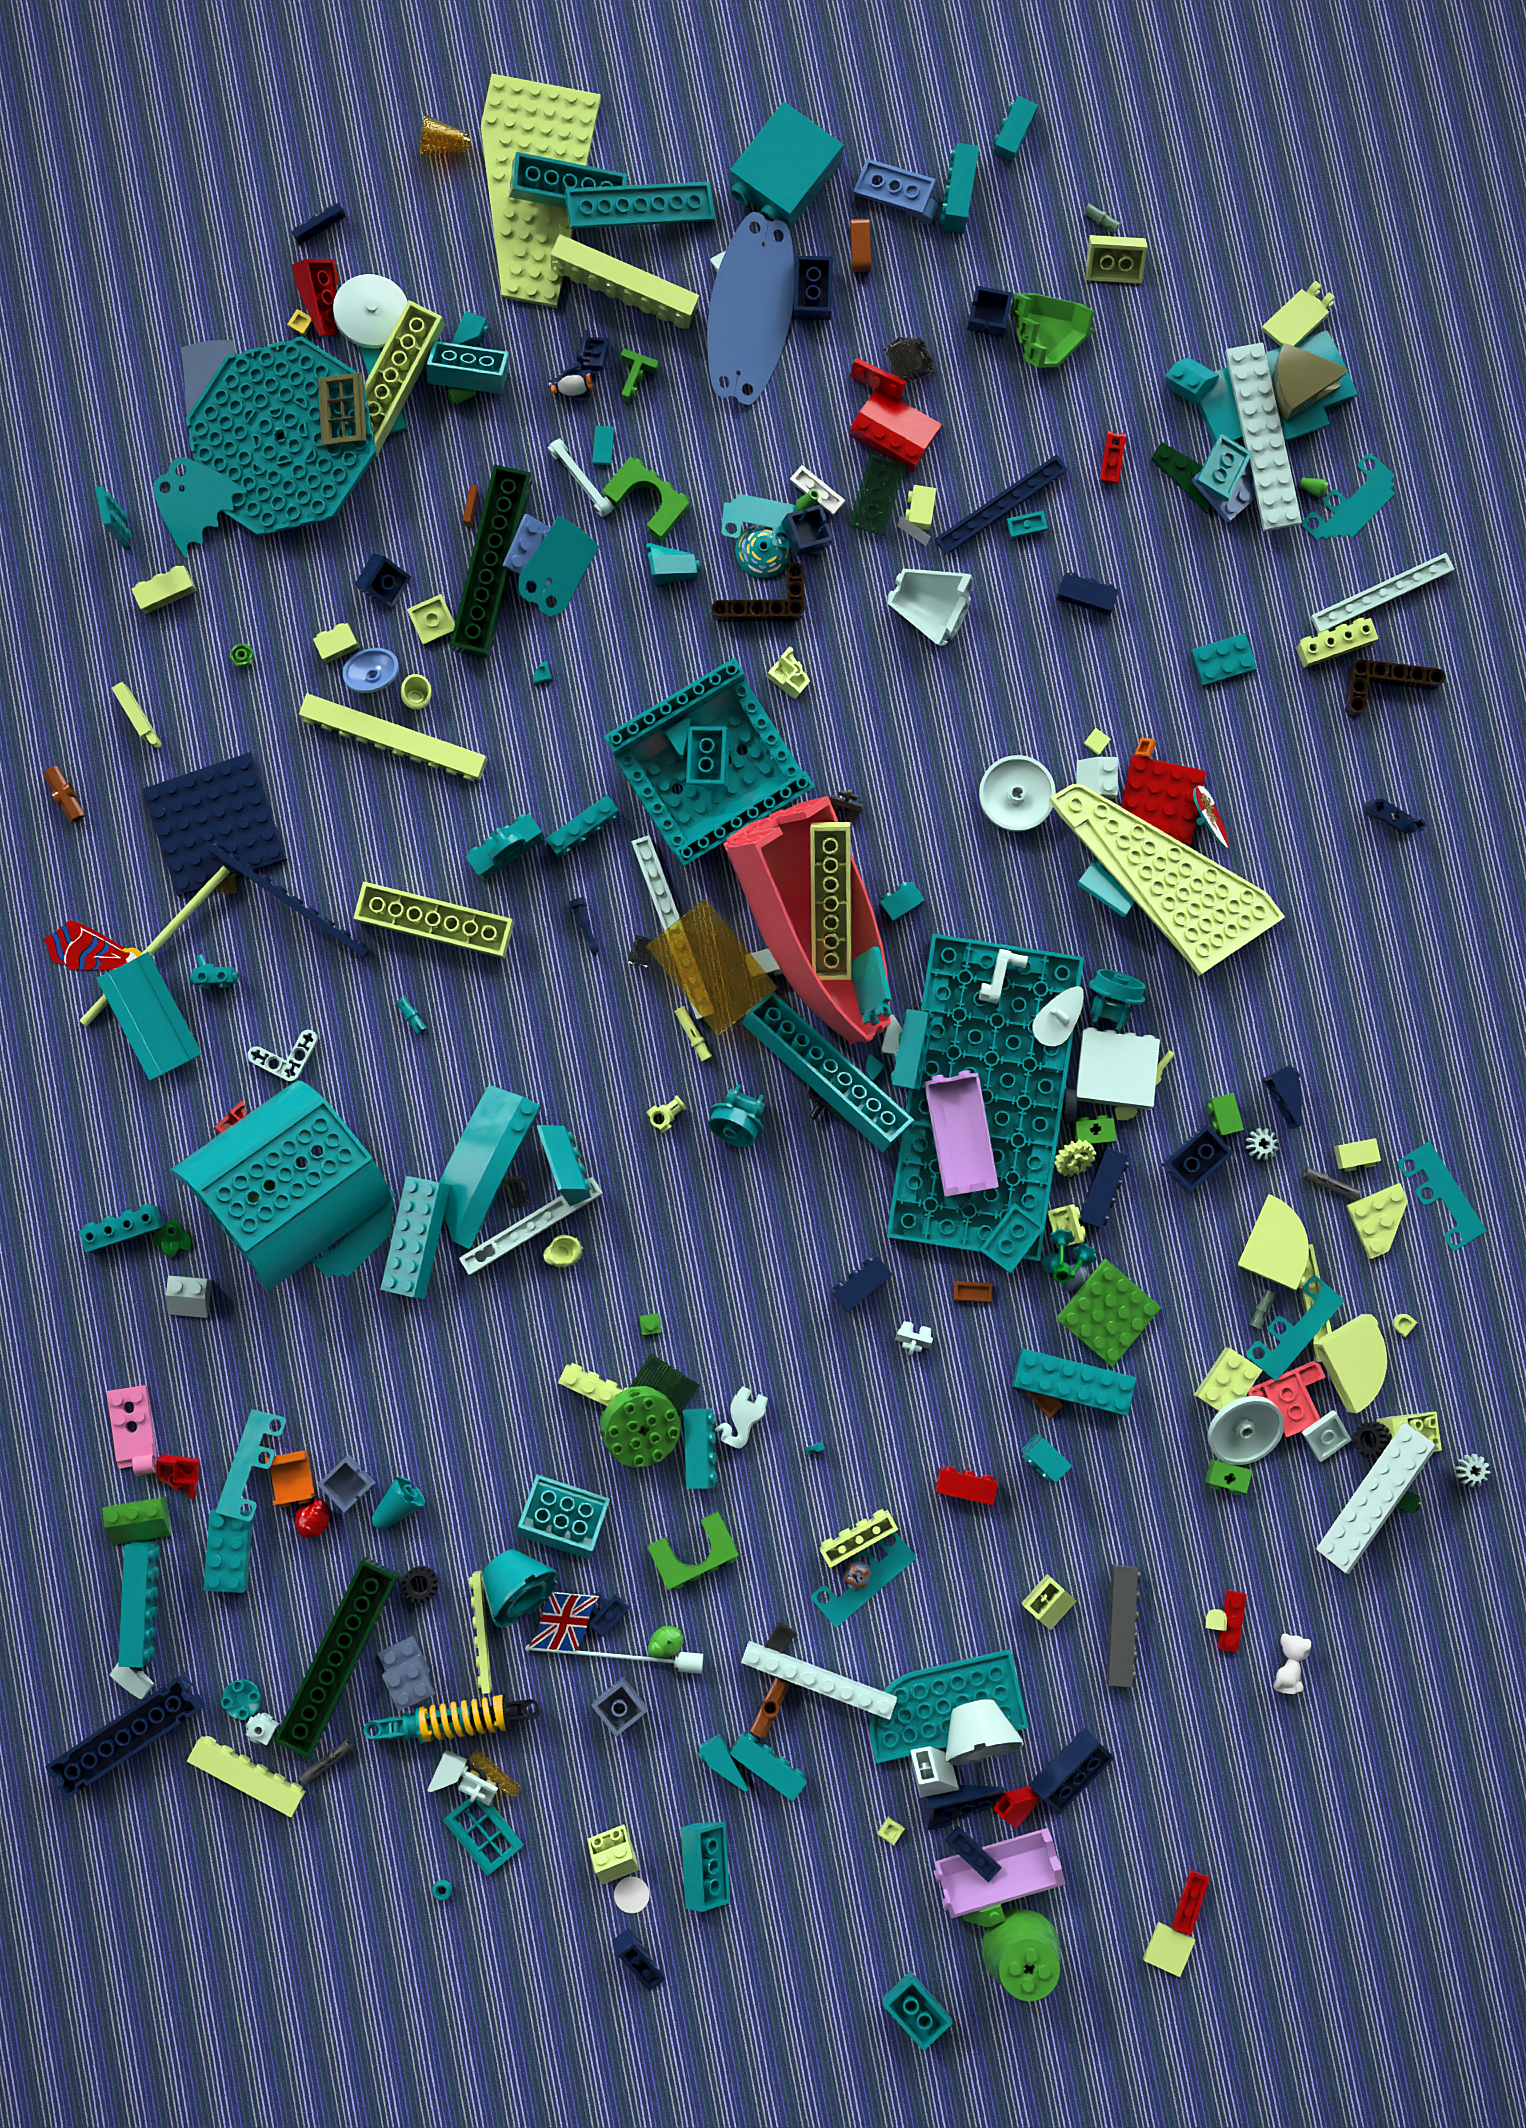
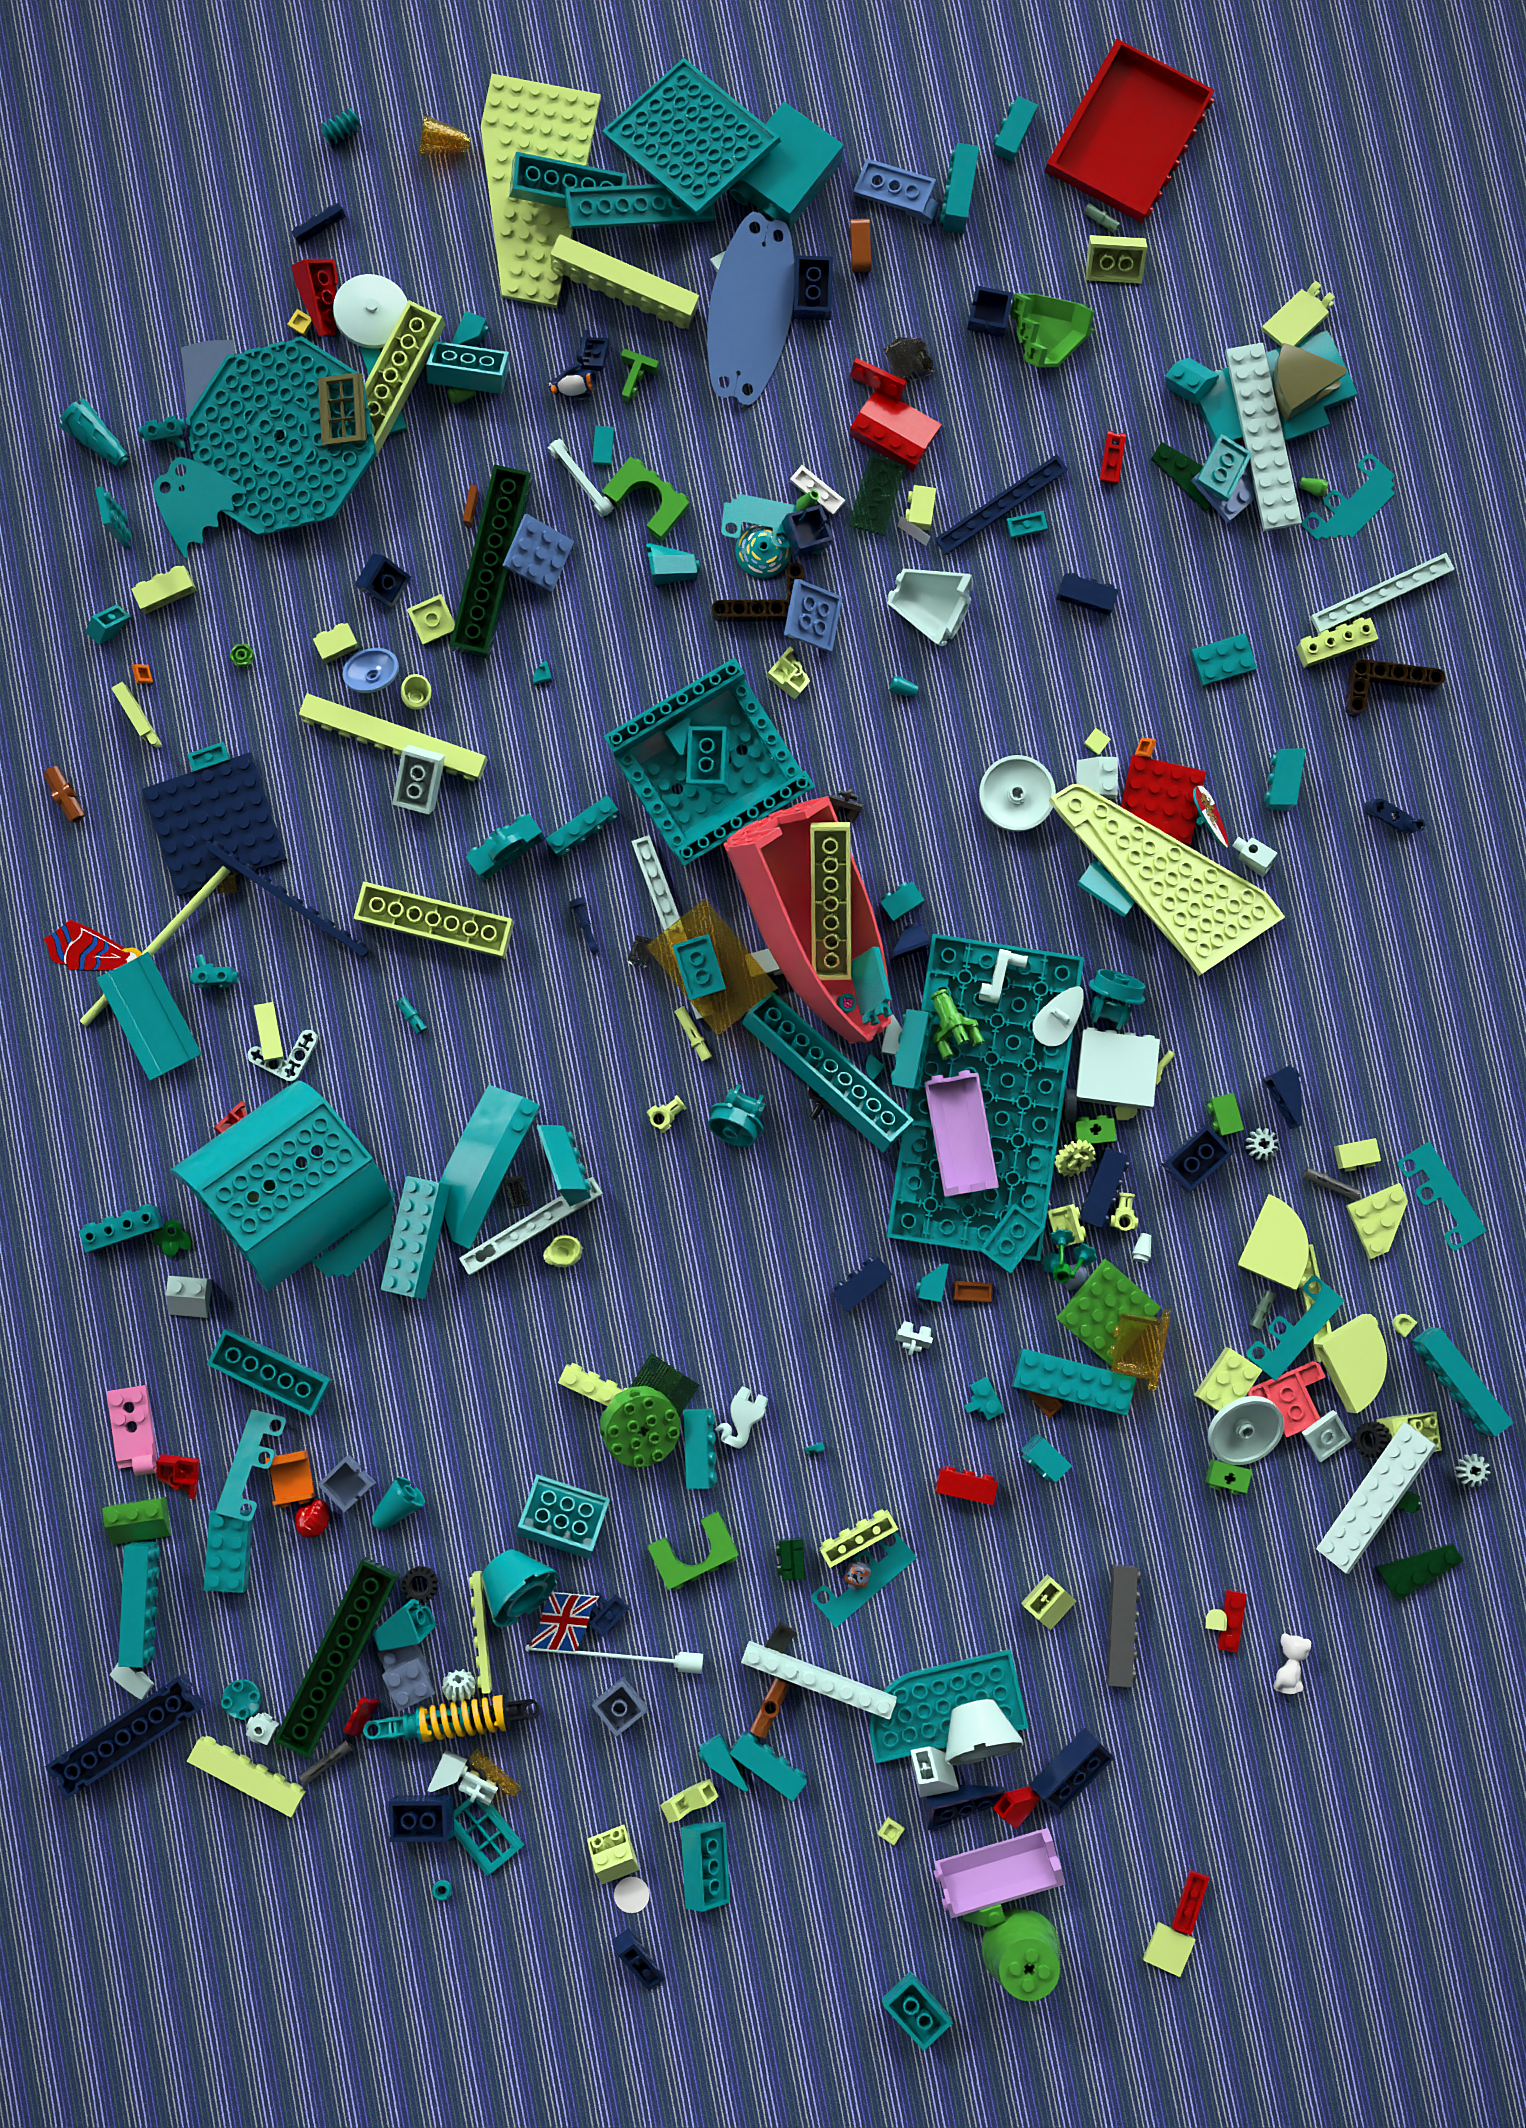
(86, 426): none -> teal cone
(107, 624): none -> teal slope
(142, 673): none -> orange slope
(170, 430): none -> teal brick
(208, 756): none -> teal plate
(268, 1031): none -> yellowish green tile
(269, 1372): none -> teal brick
(340, 126): none -> teal piece
(361, 1716): none -> red slope
(405, 1626): none -> teal slope
(418, 779): none -> light aqua brick
(421, 1818): none -> dark blue brick
(458, 1685): none -> light aqua gear
(564, 559): teal piece -> none
(650, 1324): bright green plate -> none
(658, 1643): bright green piece -> none
(689, 1799): none -> yellowish green brick
(691, 136): none -> teal plate
(699, 967): none -> teal plate
(792, 1559): none -> dark green brick
(813, 615): none -> medium blue plate
(846, 1002): none -> teal tile
(903, 687): none -> teal cone
(911, 941): none -> dark blue slope
(932, 1284): none -> teal slope
(952, 1024): none -> bright green wheel
(973, 1853): dark blue tile -> none
(984, 1399): none -> teal hinge
(1124, 1210): none -> yellowish green connector
(1130, 131): none -> red panel
(1140, 1346): none -> clear yellow windscreen
(1142, 1250): none -> light aqua cone
(1261, 857): none -> light aqua torso
(1284, 779): none -> teal slope
(1413, 1572): none -> dark green wing
(1462, 1382): none -> teal brick

